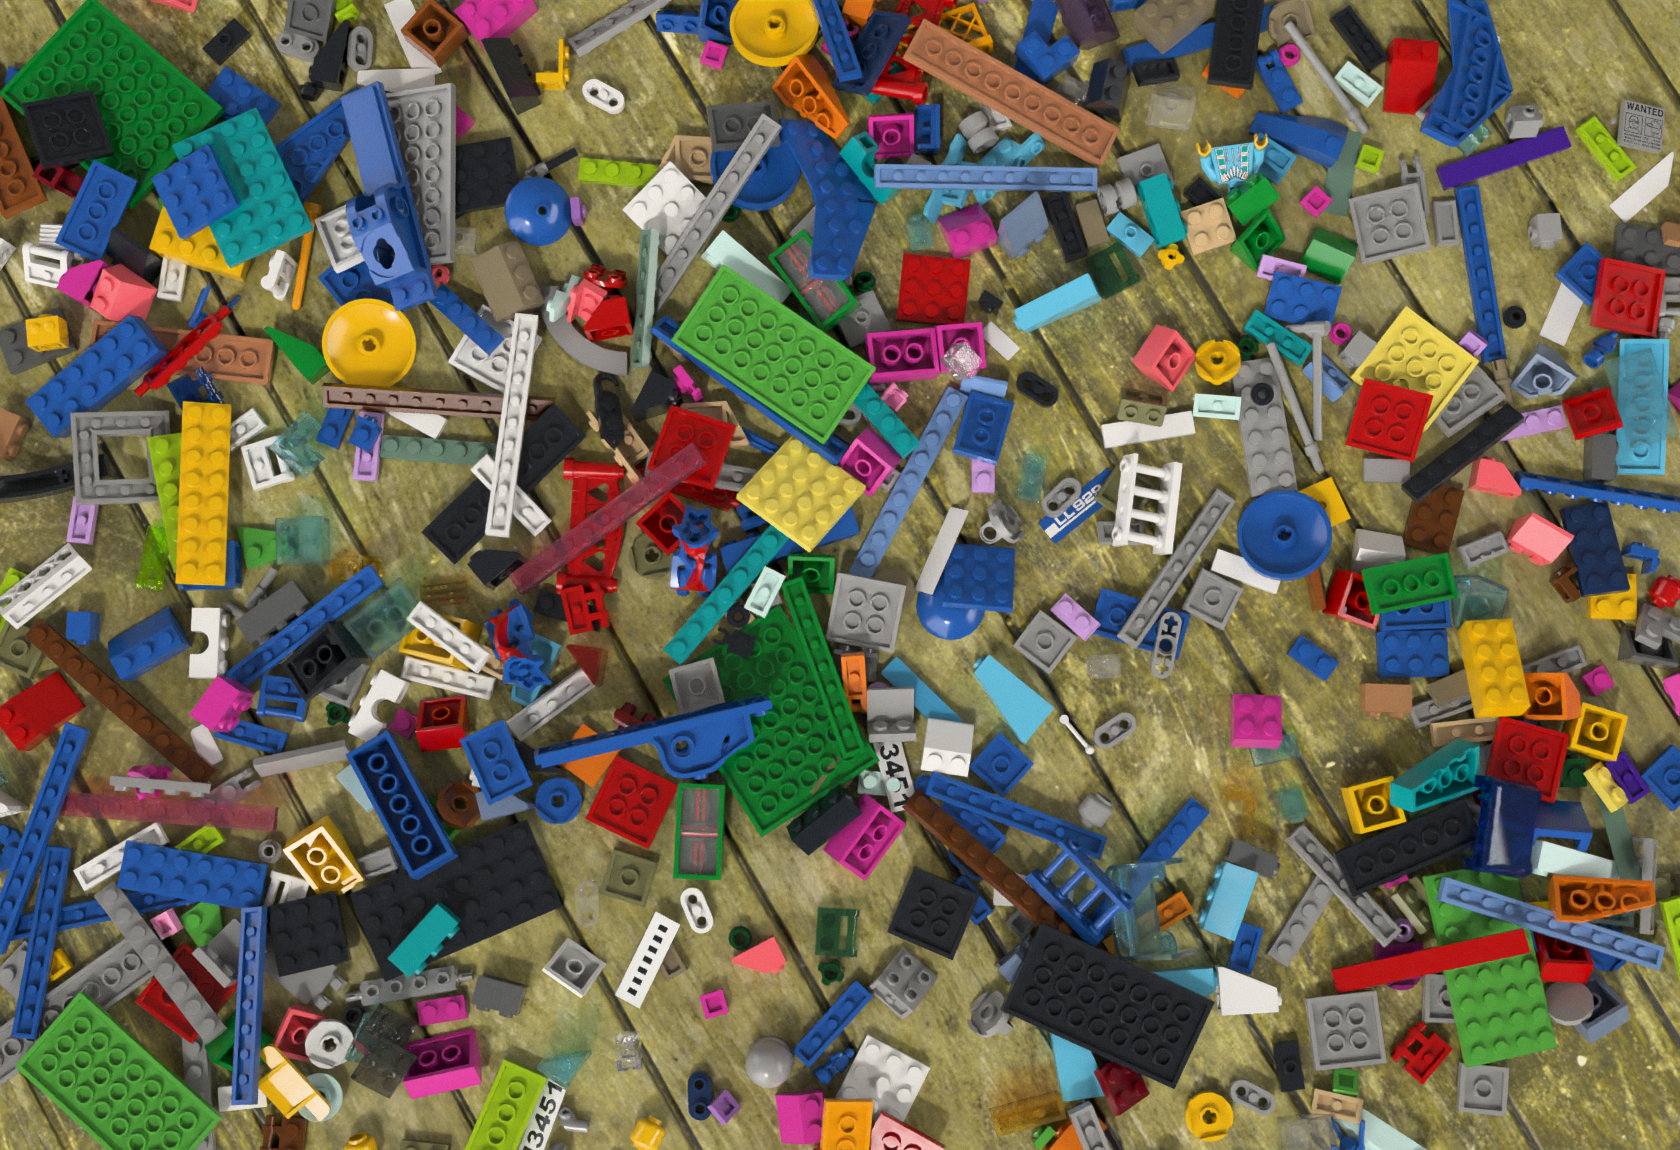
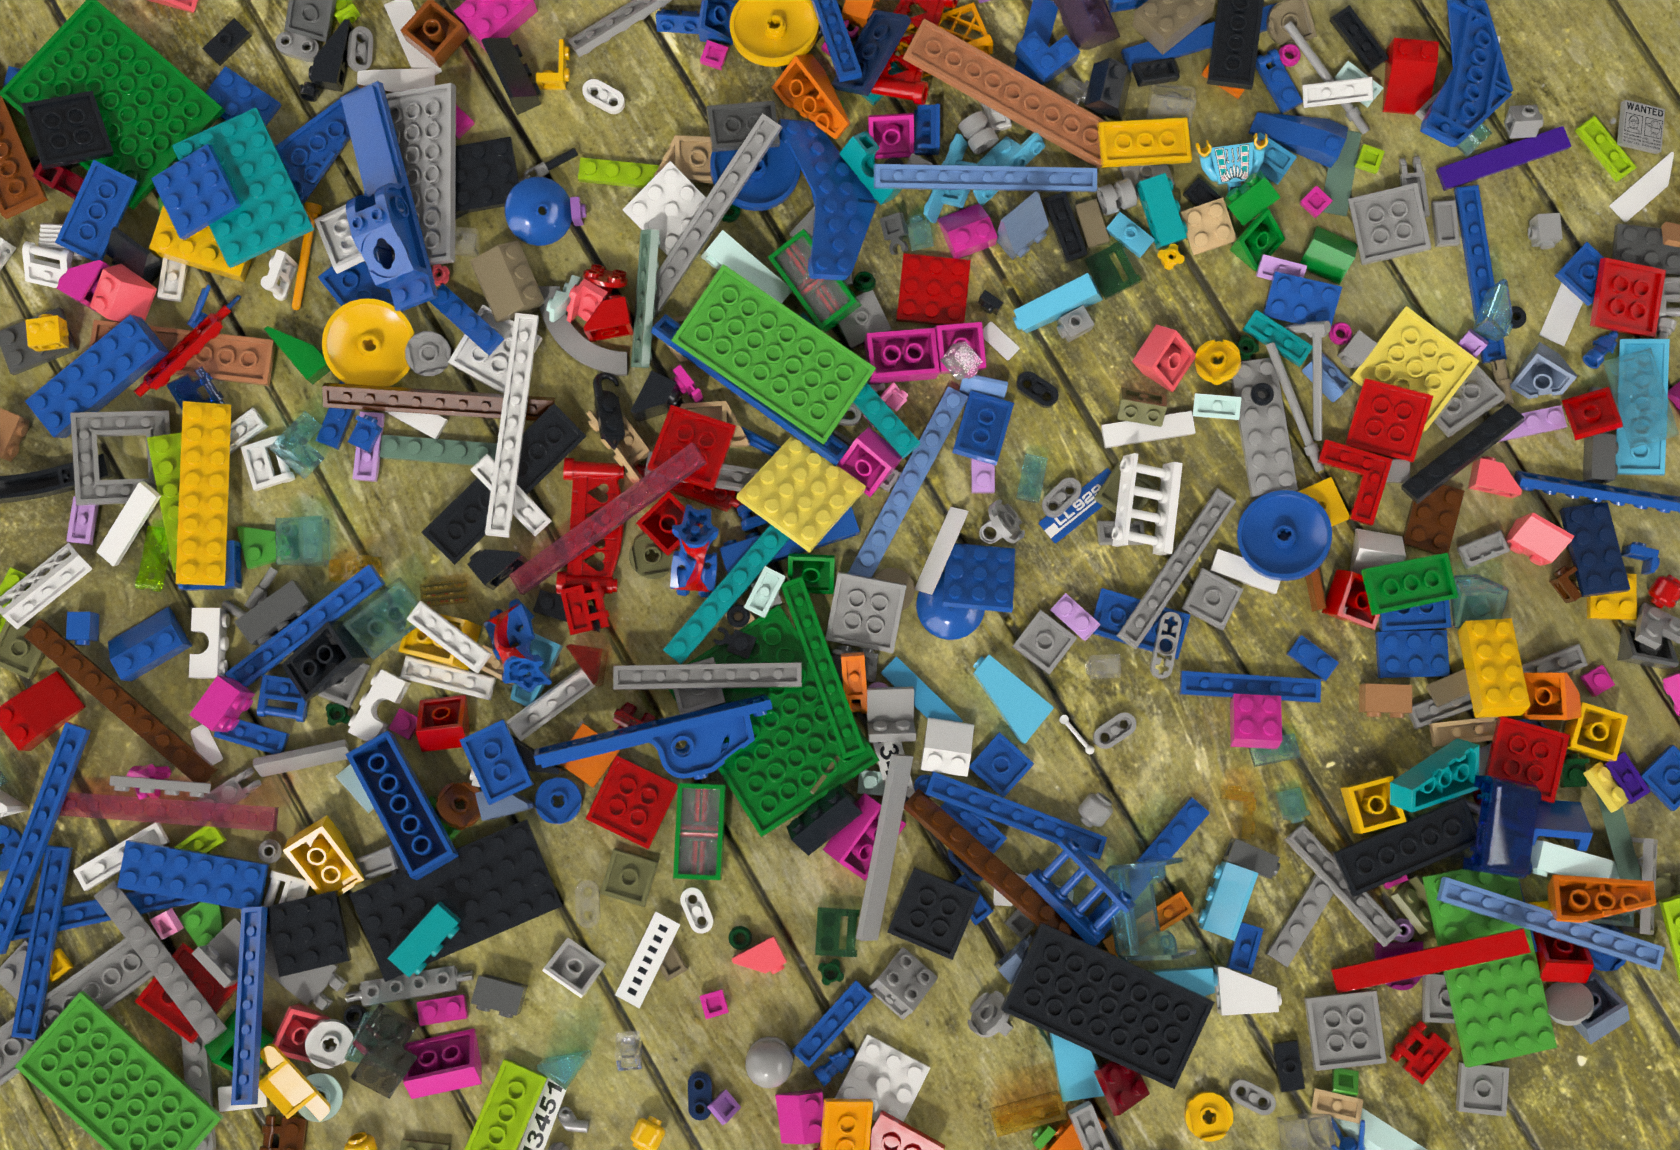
(128, 523): none -> white tile
(427, 353): none -> light grey tile
(707, 676): none -> light grey plate
(884, 847): none -> light grey tile
(893, 229): none -> dark grey plate
(1074, 324): none -> light grey brick
(1144, 142): none -> yellow plate
(1228, 684): none -> blue plate
(1338, 92): none -> white tile
(1374, 475): none -> red plate
(1495, 313): none -> clear light blue slope

